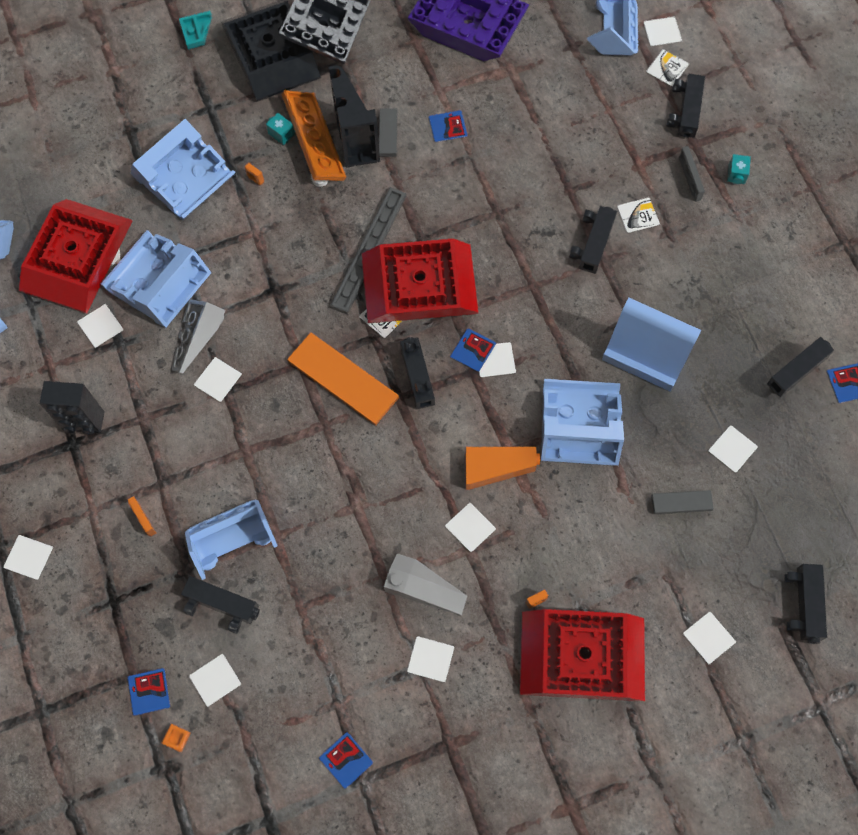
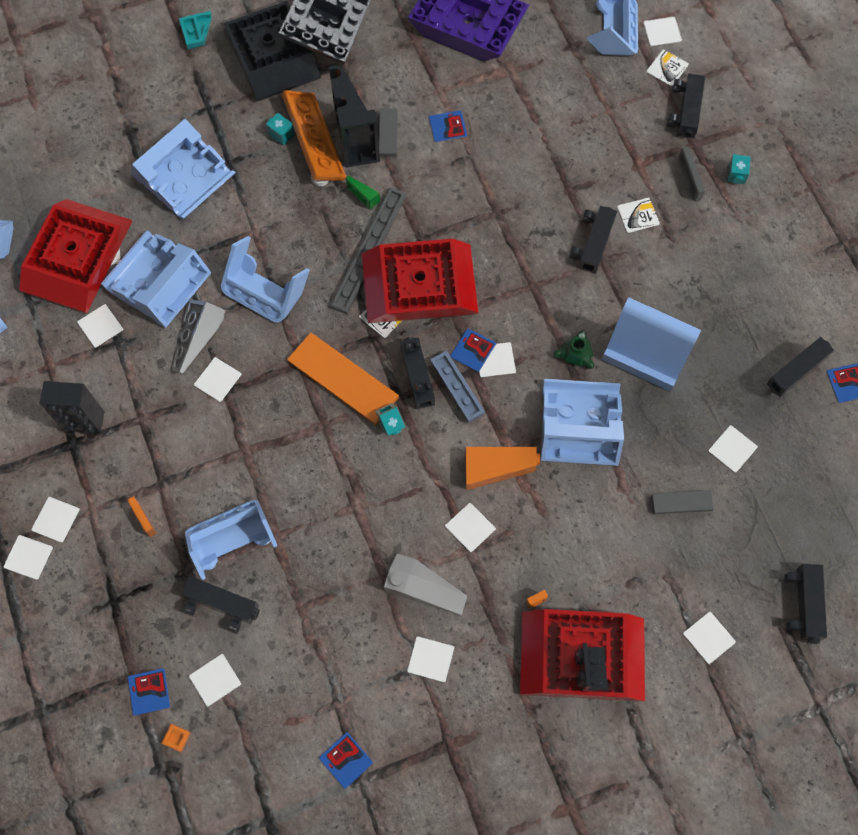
(55, 519): none -> white sticker
(254, 174): orange tile -> none
(255, 291): none -> light blue windscreen
(364, 193): none -> green slope
(390, 419): none -> teal brick
(457, 387): none -> sand blue plate
(576, 350): none -> dark green rock
(592, 668): none -> black bracket

